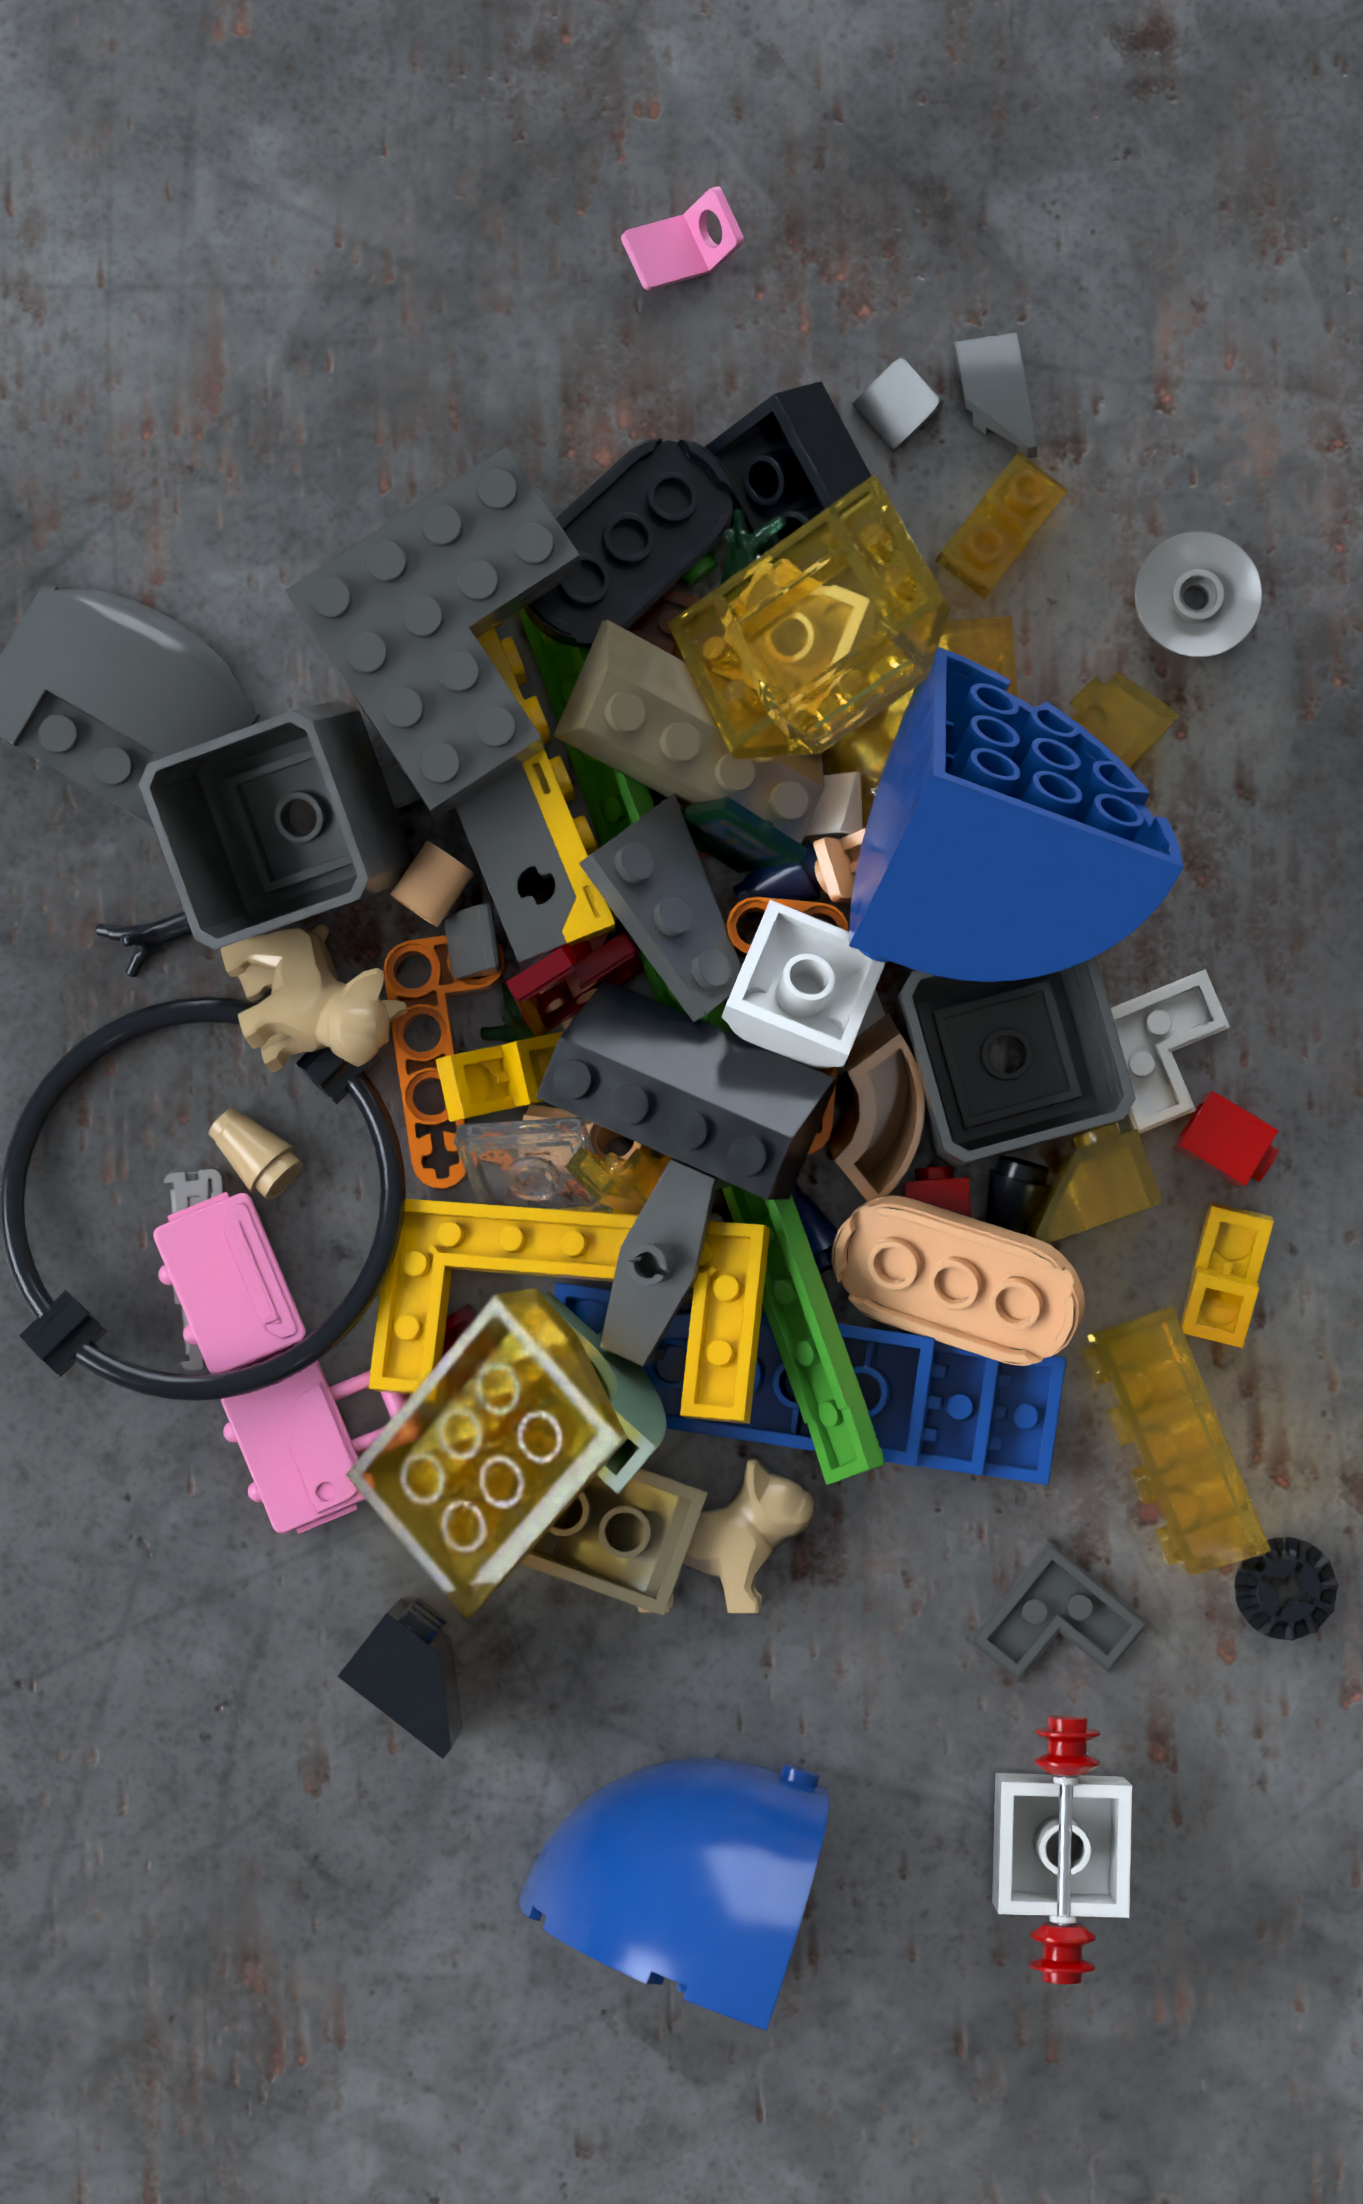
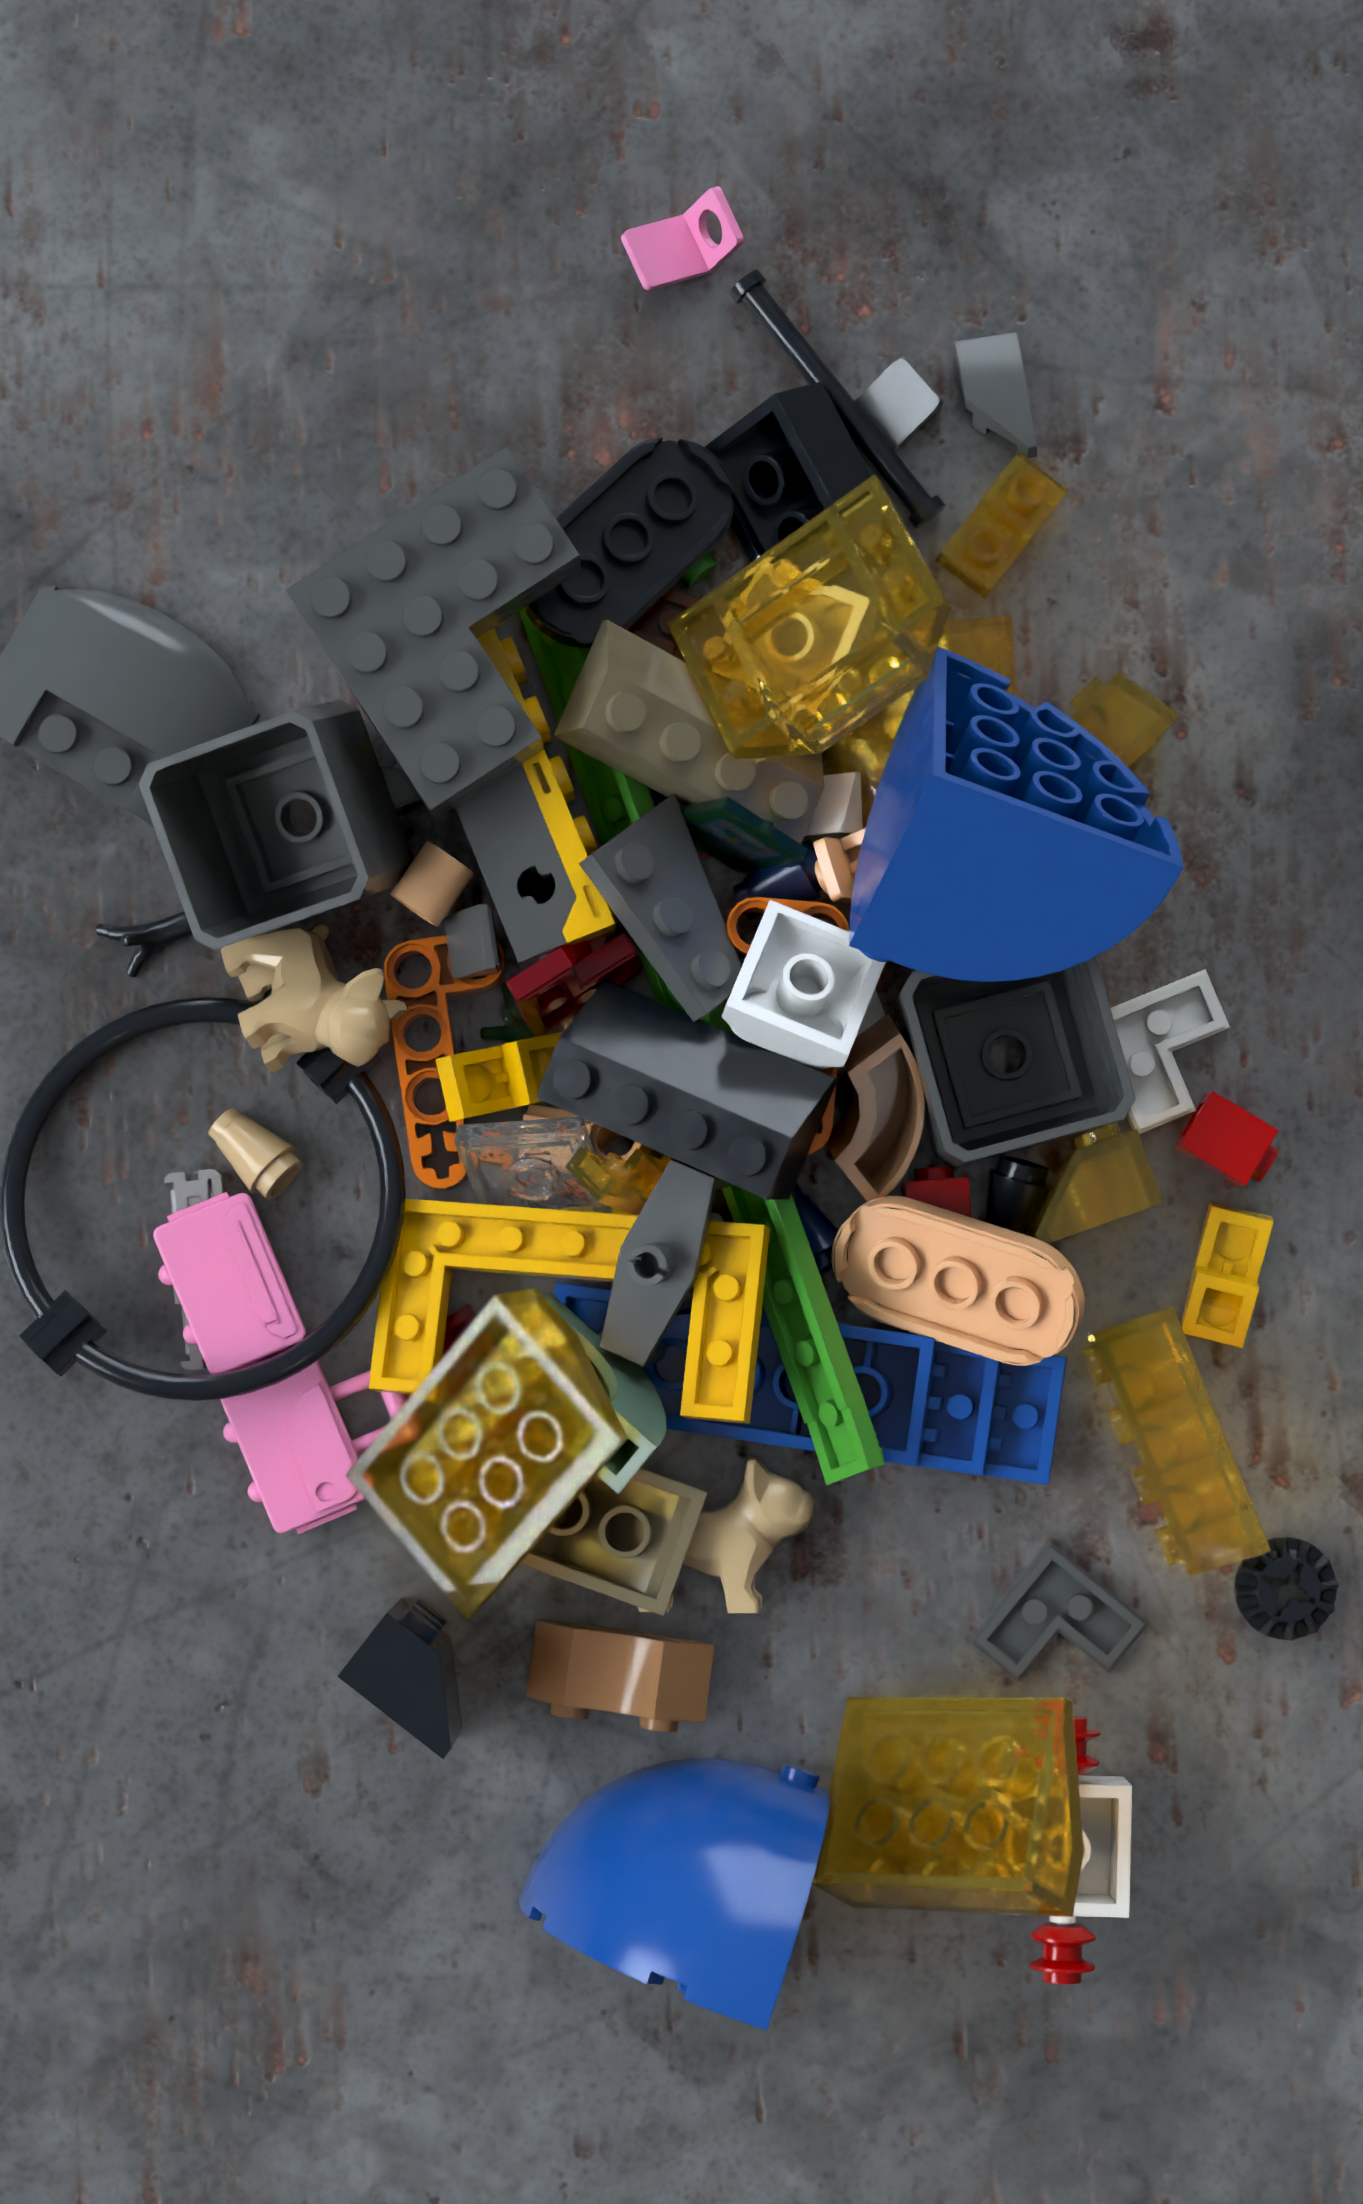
(620, 1673): none -> medium nougat brick
(745, 545): clear green bar -> none
(813, 369): none -> black bar
(955, 1806): none -> clear yellow slope
(1218, 570): light grey dish -> none

